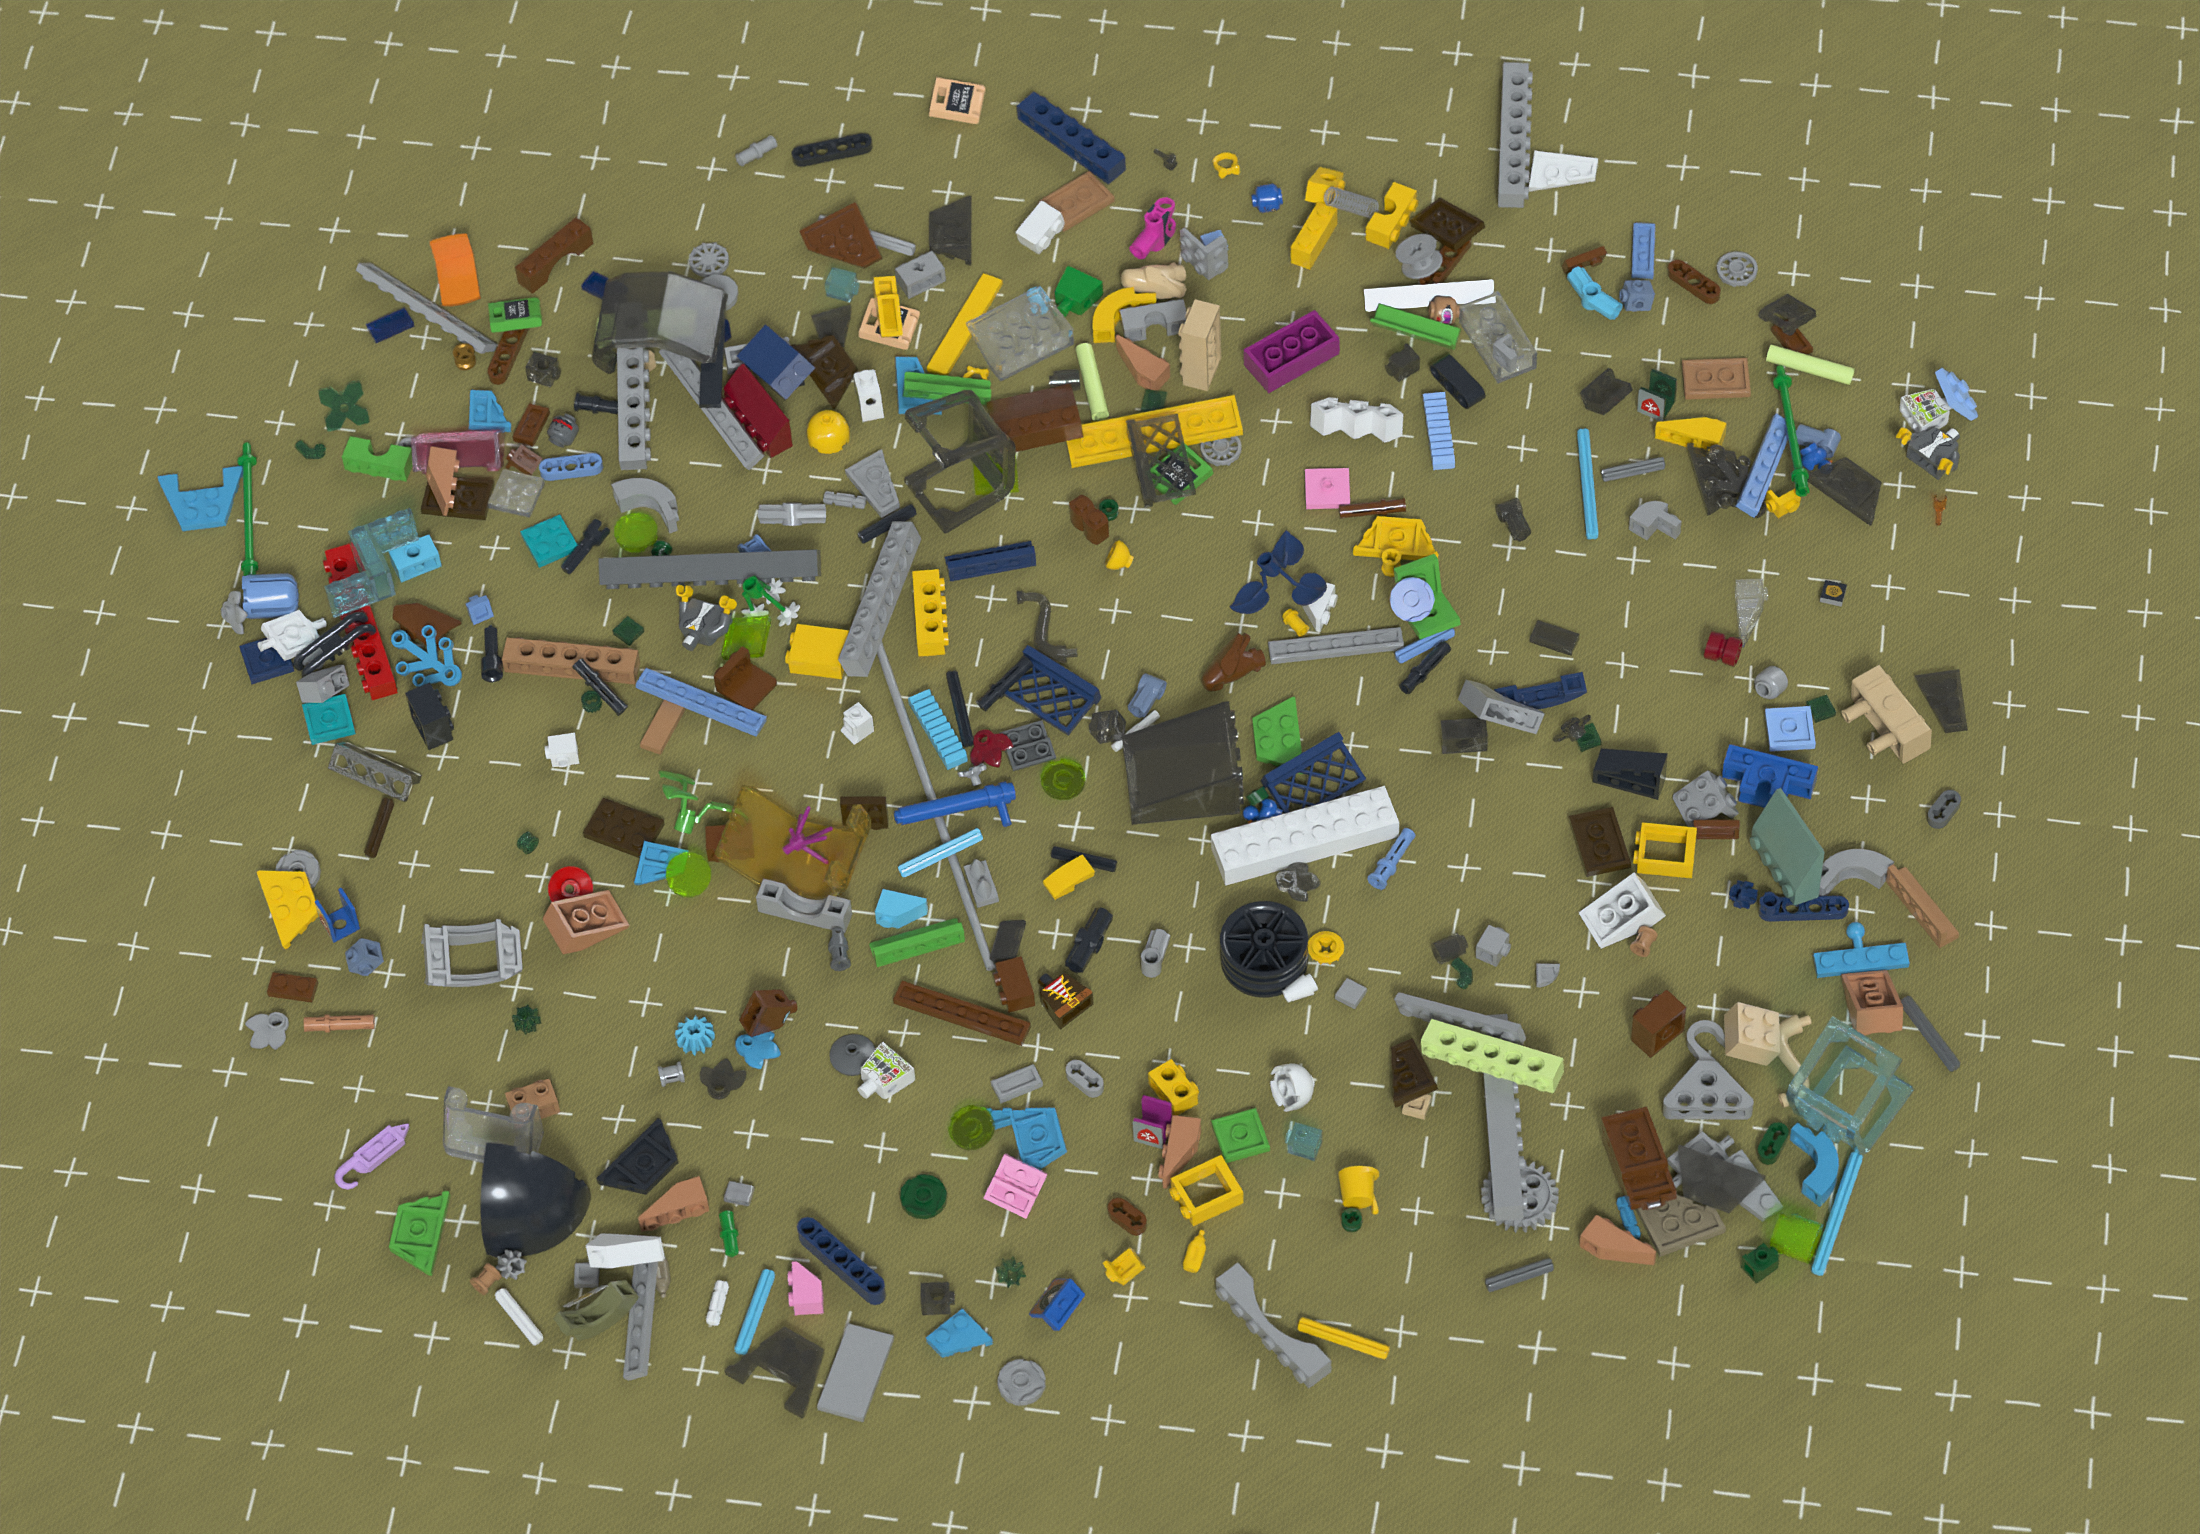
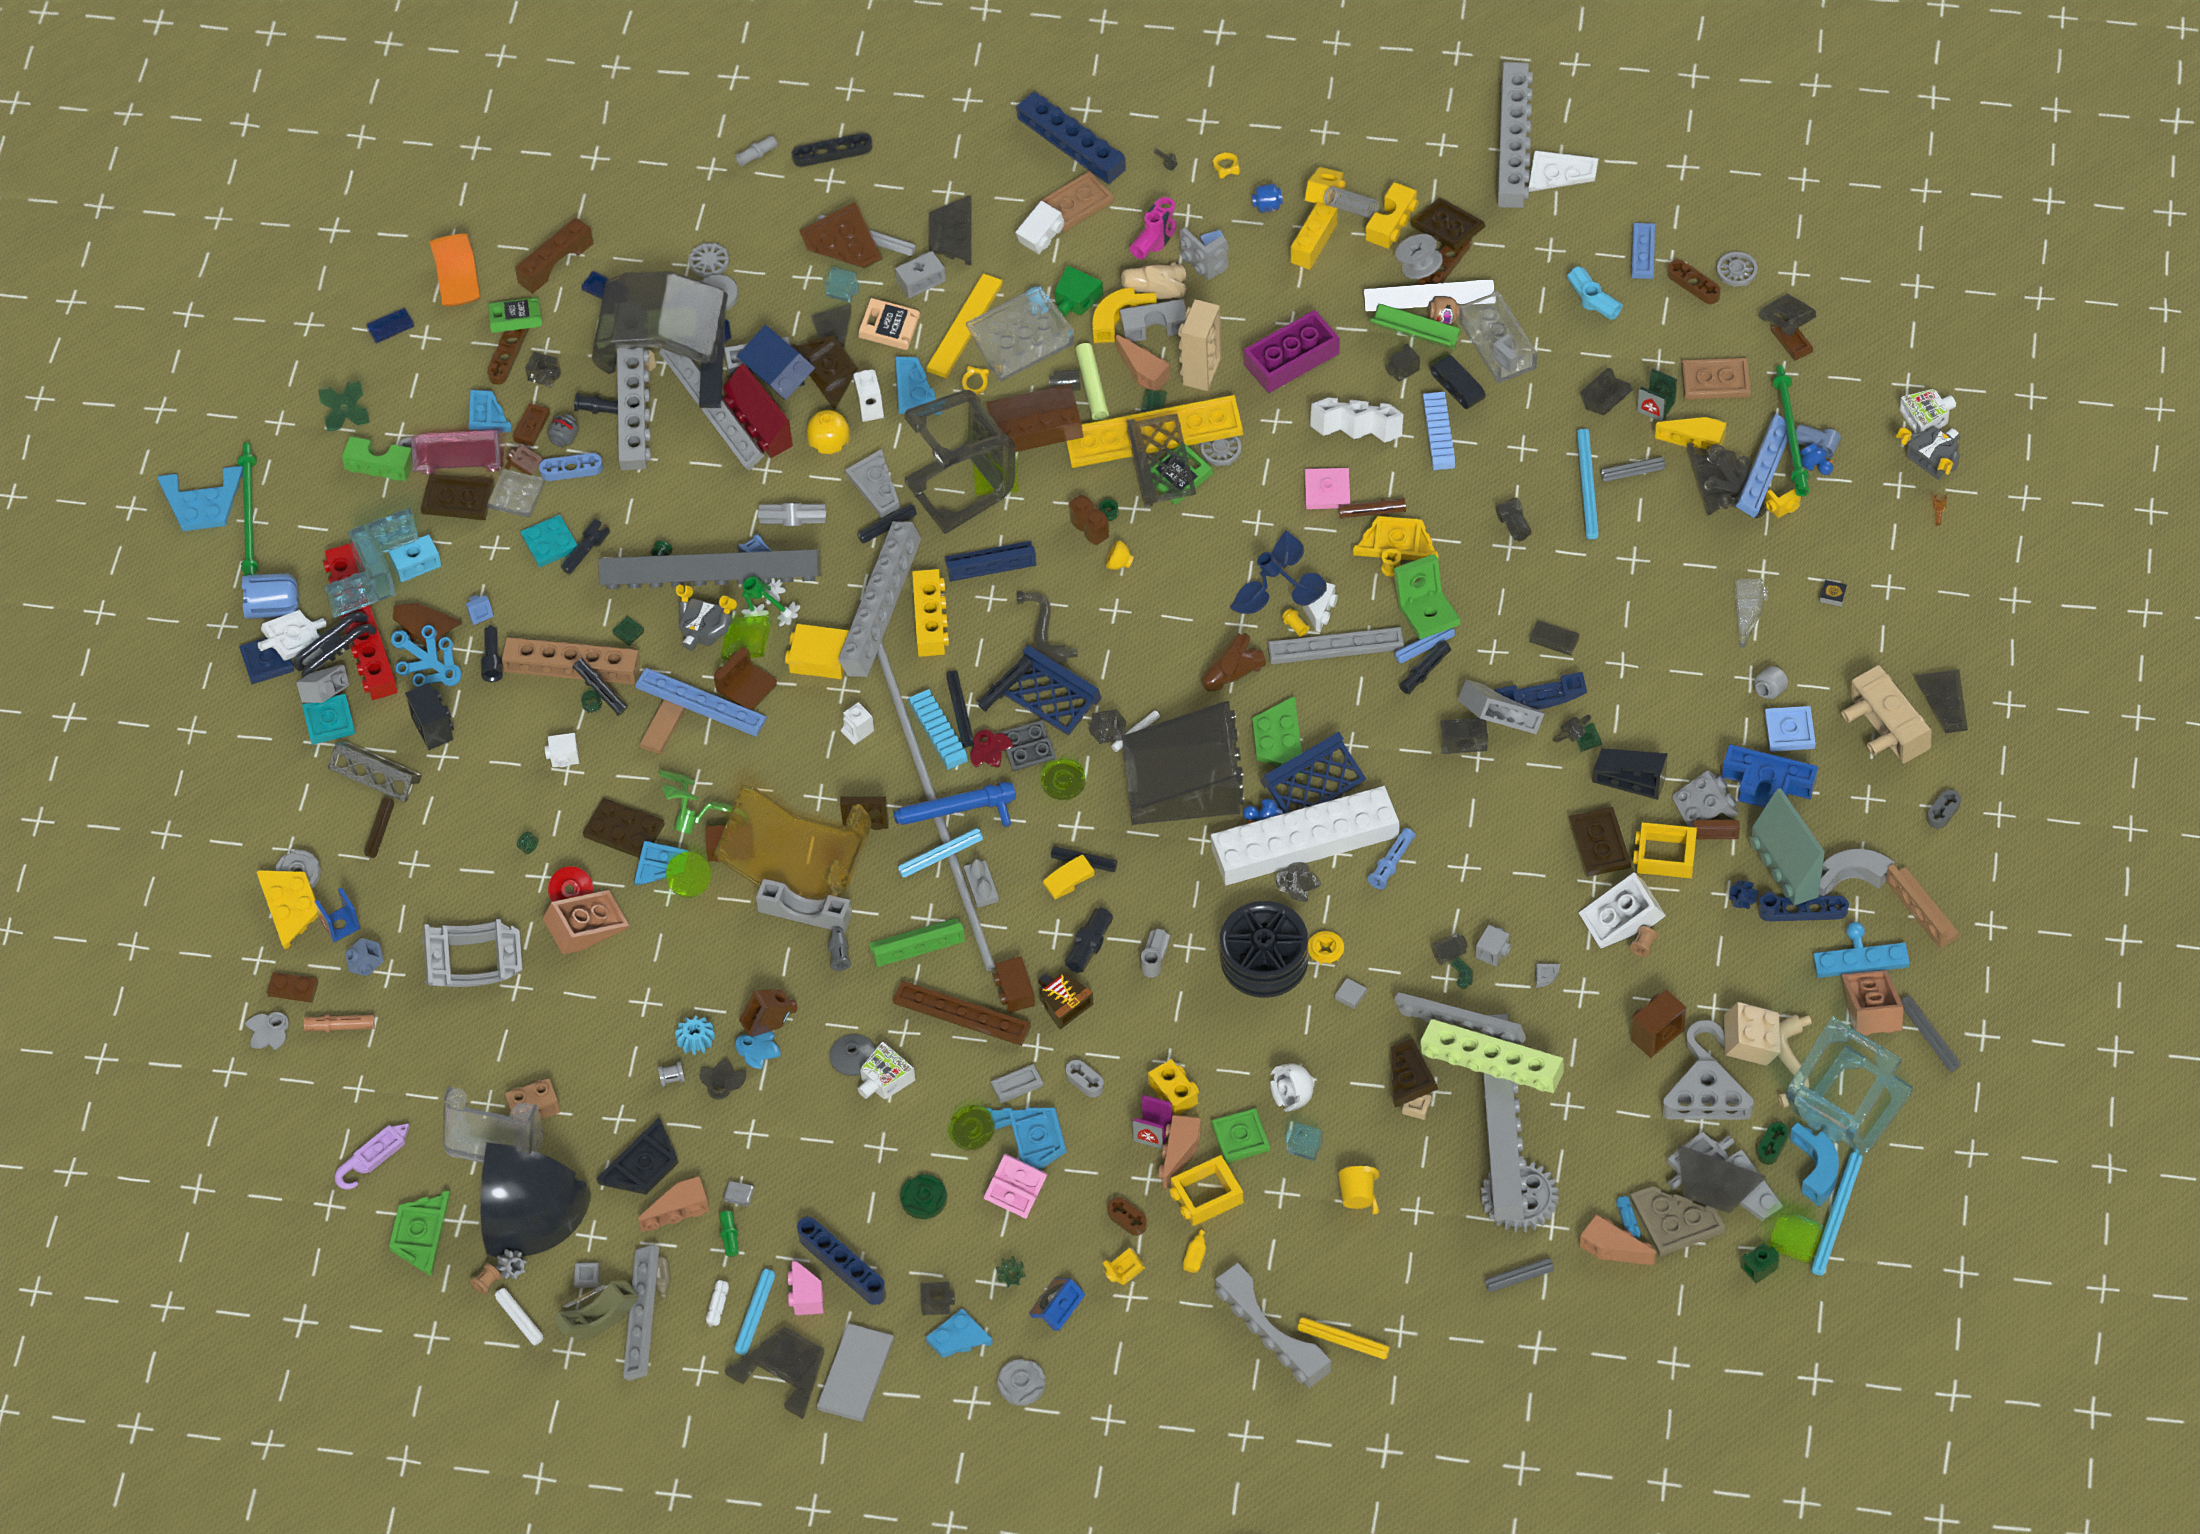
(233, 612): light grey plate -> none
(317, 452): clear green arm -> none
(422, 305): light grey plate -> none
(439, 473): nougat slope -> none
(460, 356): pearl gold wheel -> none
(526, 1019): clear green gear -> none
(623, 1250): white slope -> none
(635, 532): clear neon green tile -> none
(647, 493): light grey arch -> none
(799, 841): magenta plant -> none
(844, 500): light grey axle -> none
(887, 306): yellow slope -> none
(899, 909): medium azure slope -> none
(938, 386): bright green panel -> none
(961, 103): light nougat container -> none
(973, 773): light grey plant -> none
(1007, 940): clear smoke slope -> none
(1148, 691): sand blue piece -> none
(1256, 795): dark green beam -> none
(1300, 988): white cone -> none
(1355, 1225): dark green bush -> none
(1411, 599): tile -> none
(1593, 258): reddish brown plate -> none
(1637, 295): sand blue brick -> none
(1638, 1159): reddish brown piece -> none
(1654, 516): light grey brick -> none
(1723, 648): dark red wheel -> none
(1810, 364): yellowish green piece -> none
(1821, 708): clear green tile -> none
(1849, 487): clear smoke wing -> none
(1957, 394): light blue plate -> none

